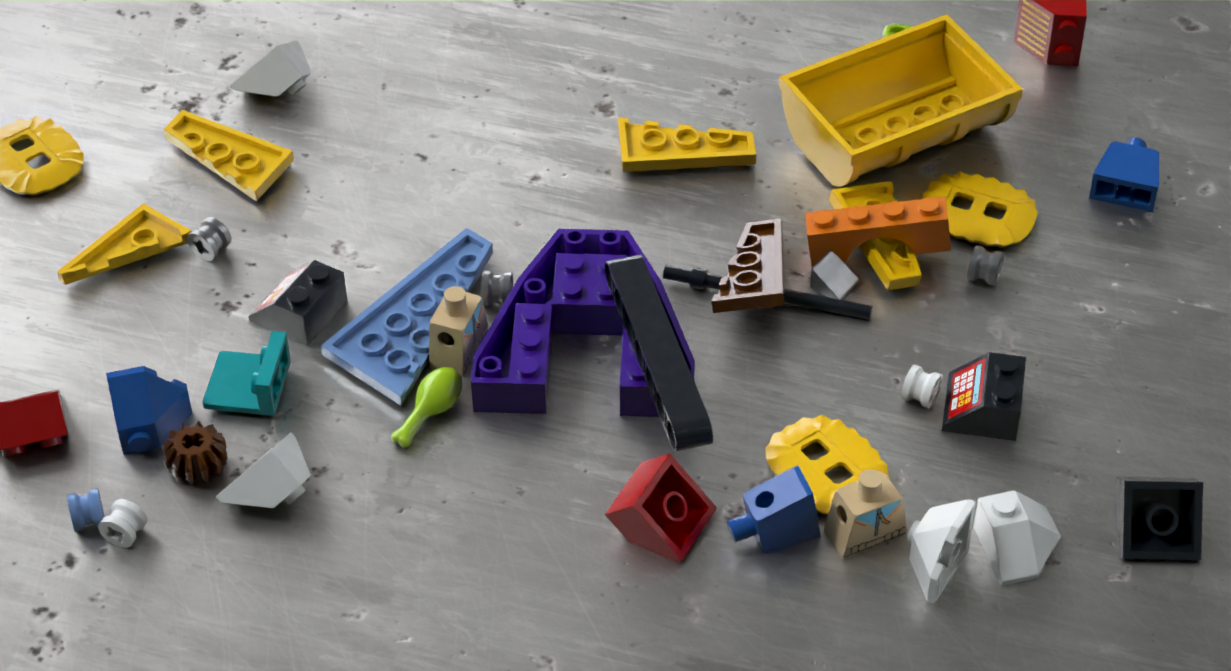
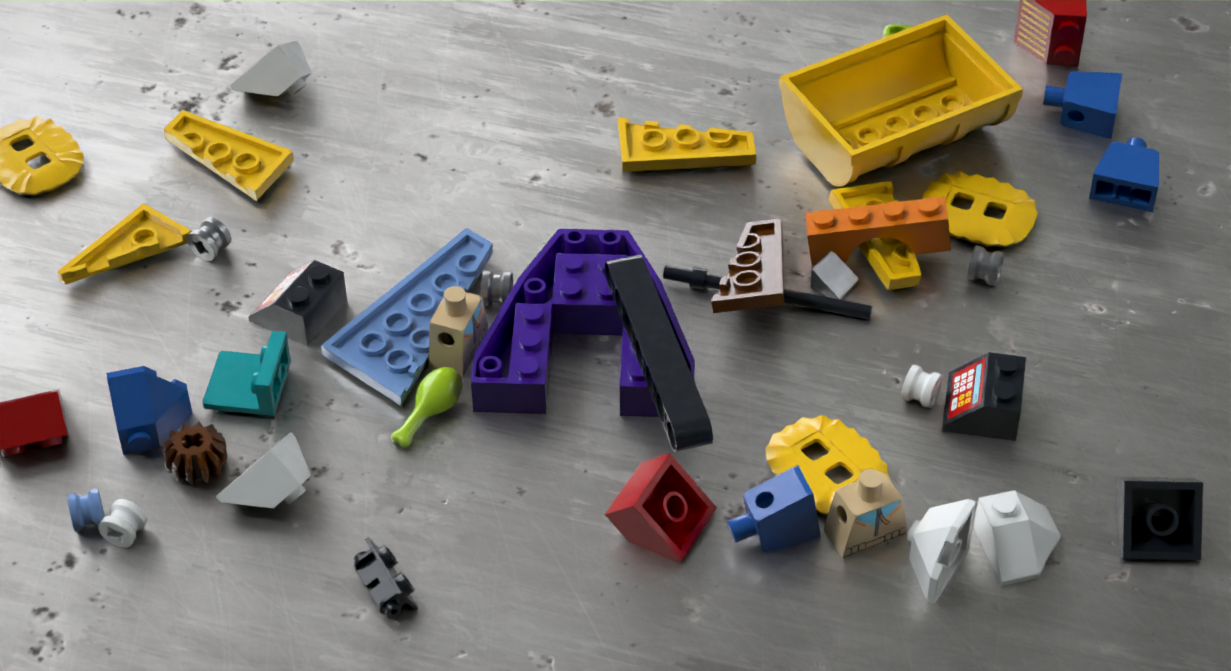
(393, 589): none -> black hinge
(1087, 101): none -> blue torso

